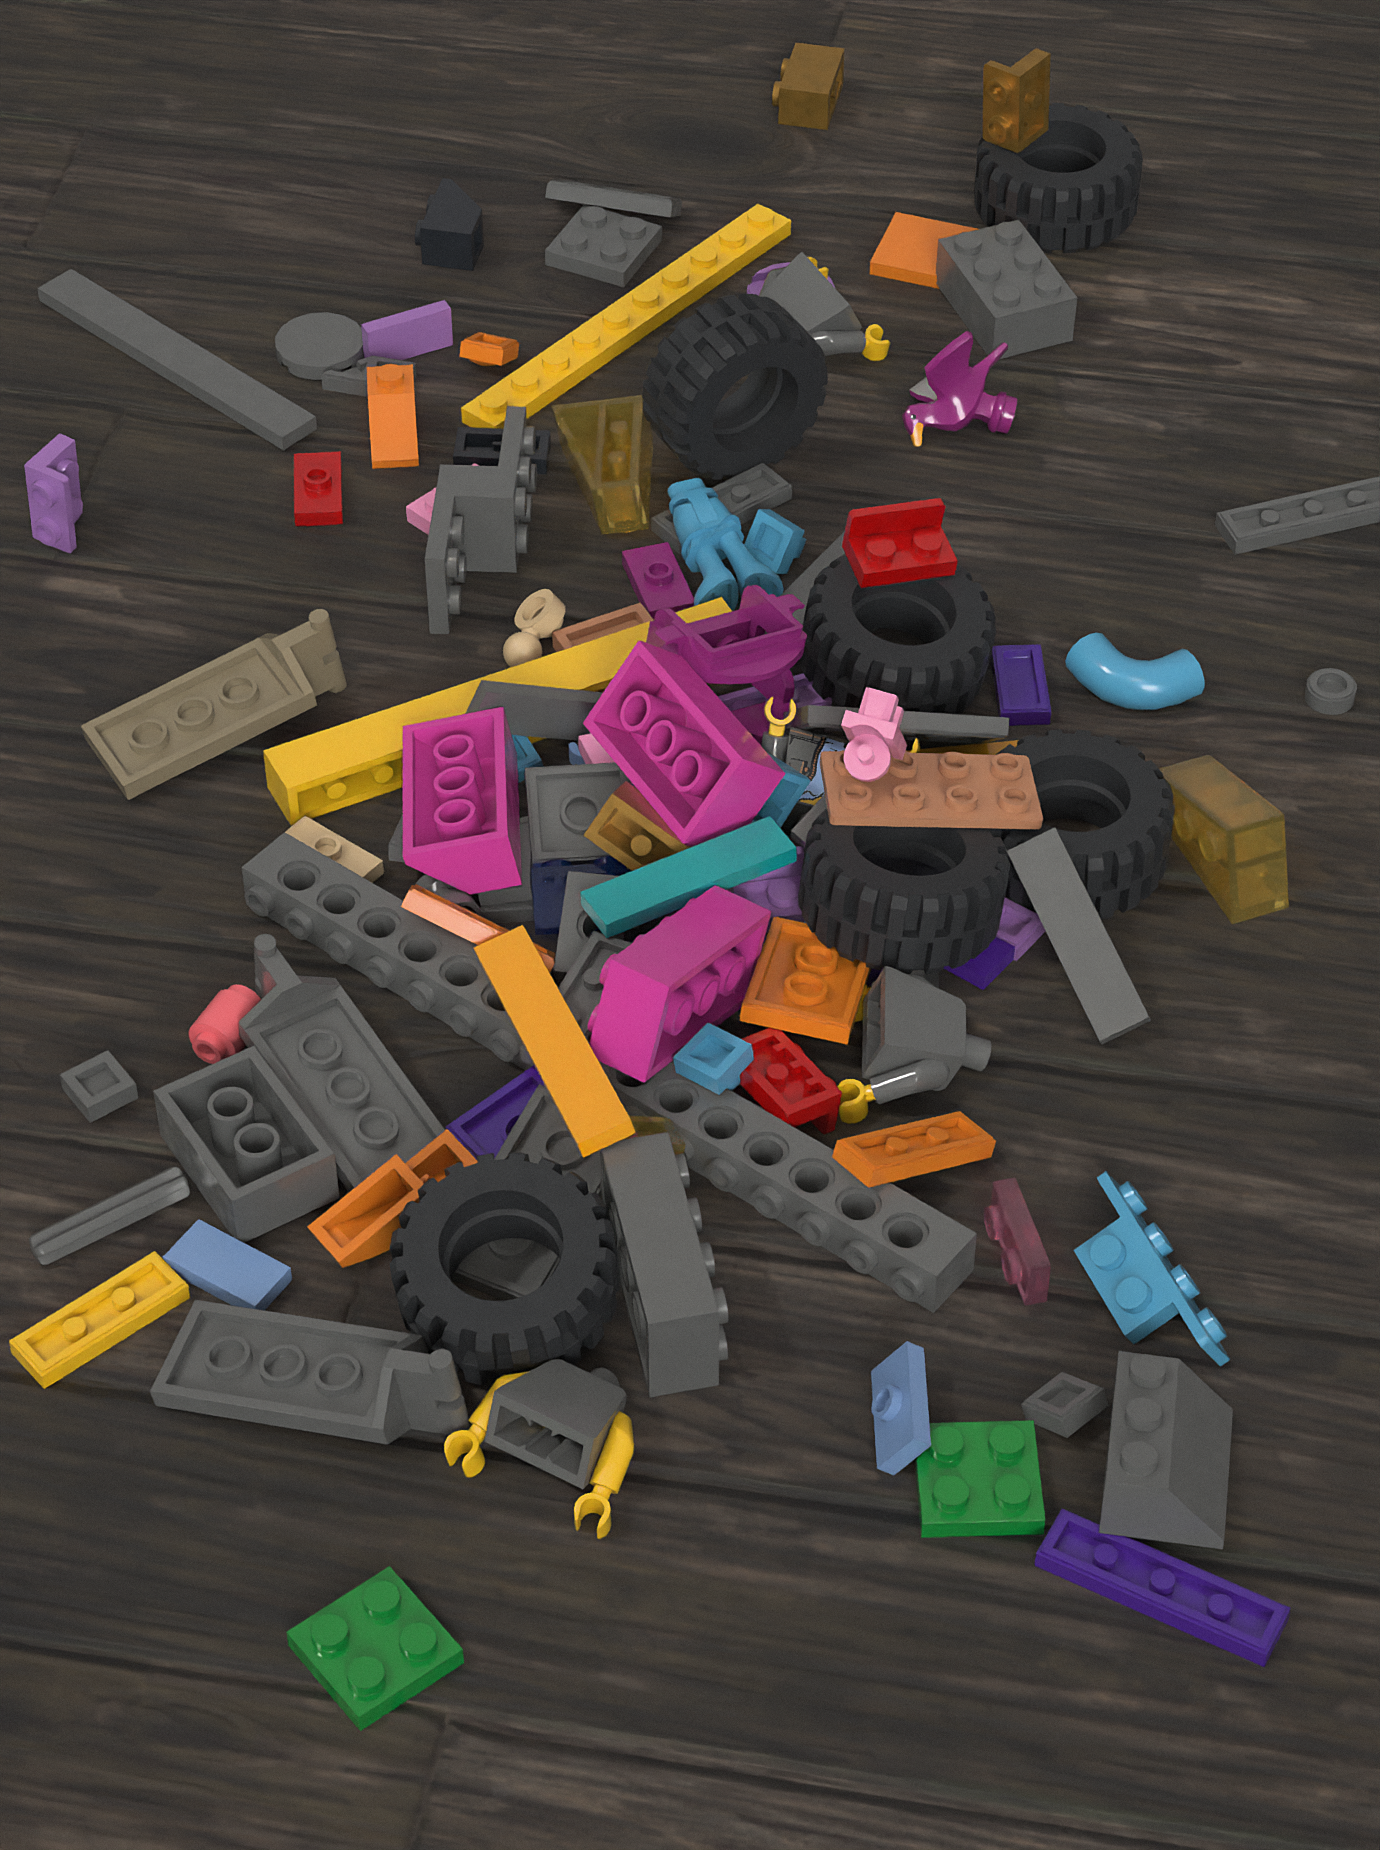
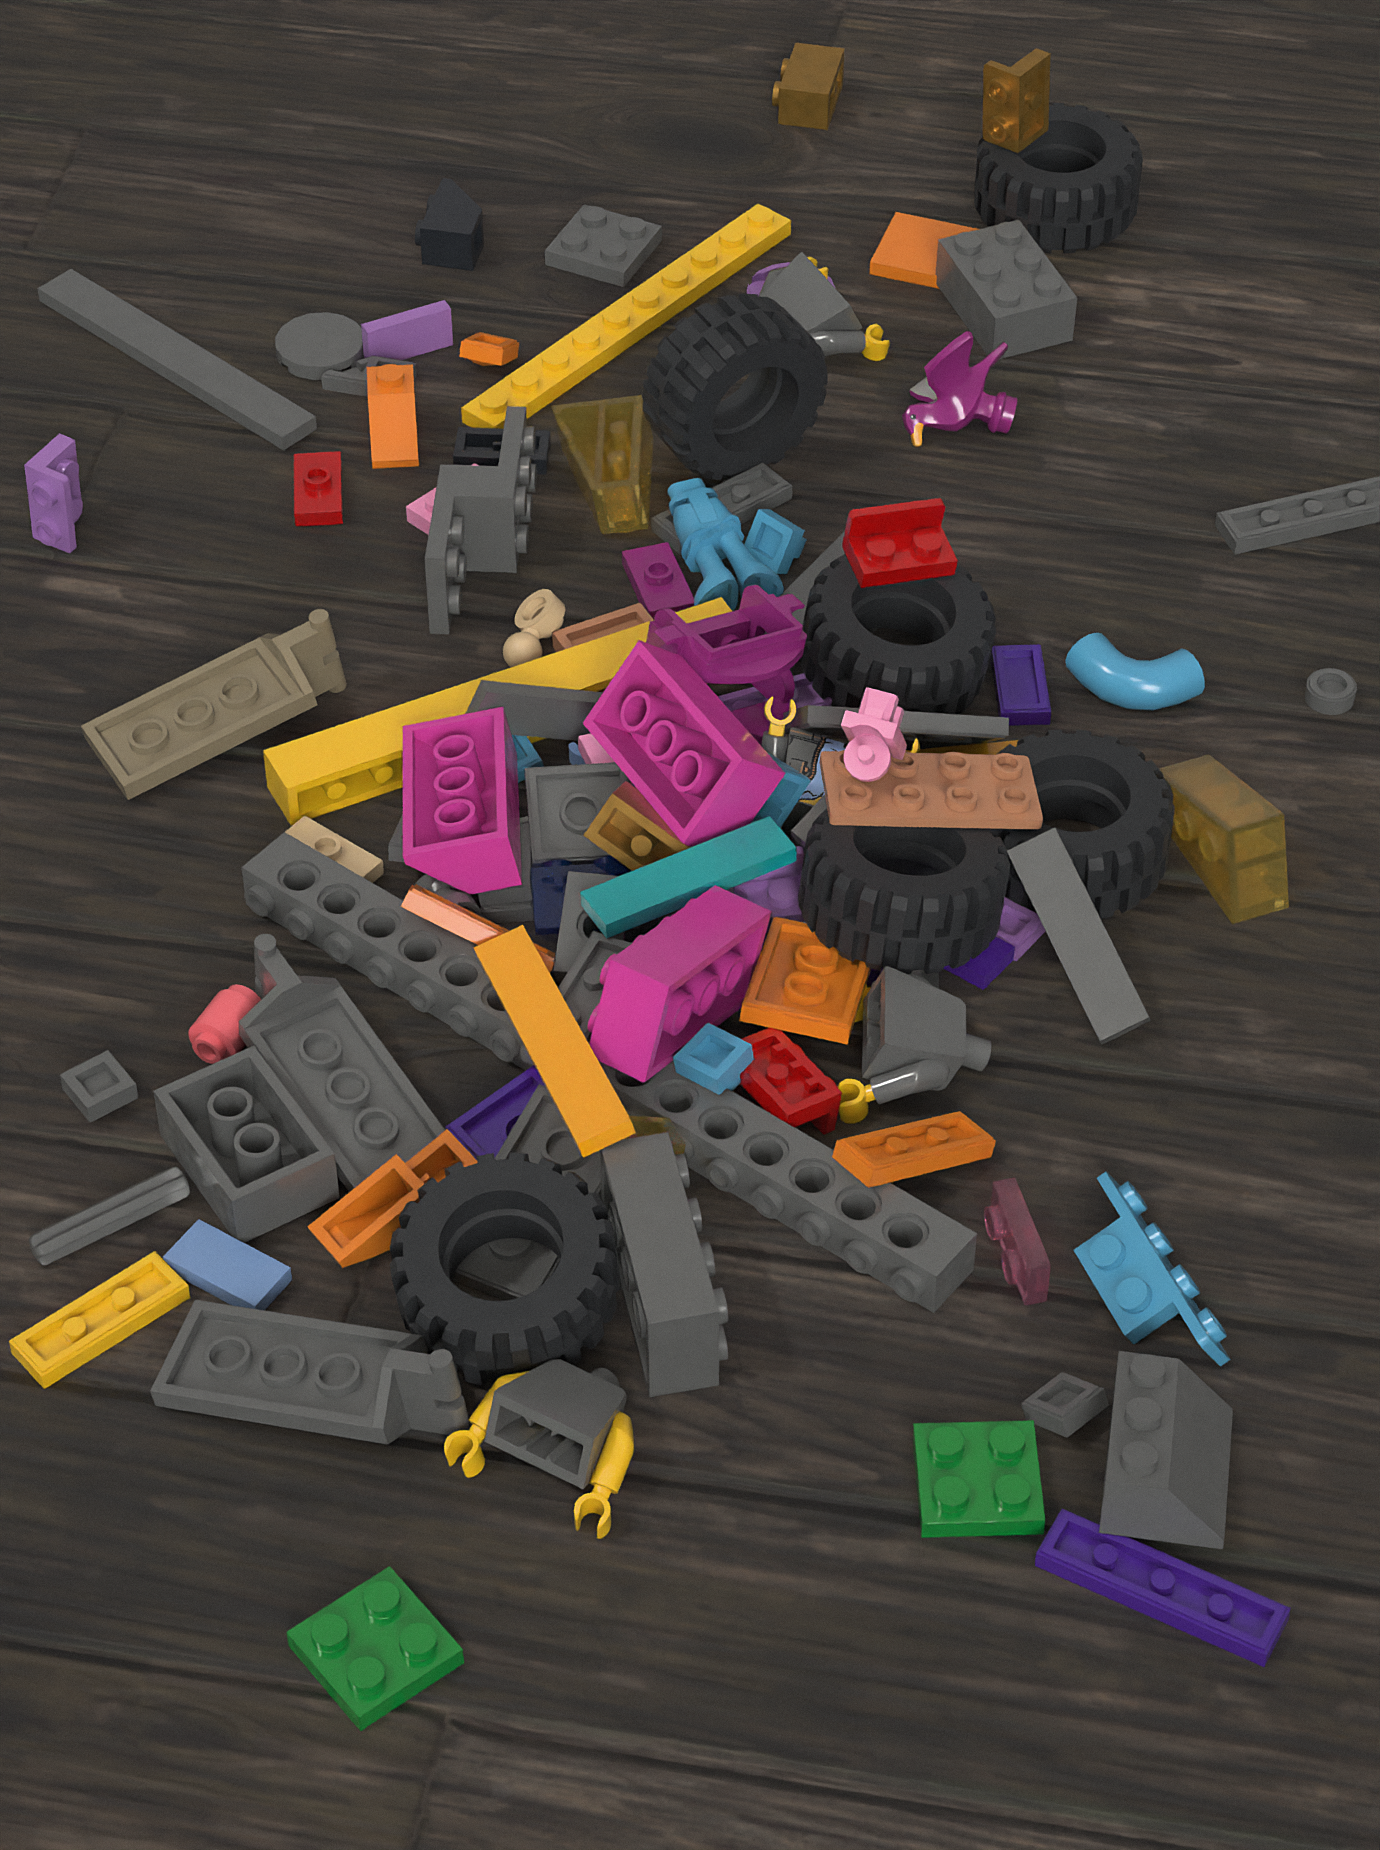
(614, 198): dark grey tile -> none
(900, 1408): medium blue plate -> none

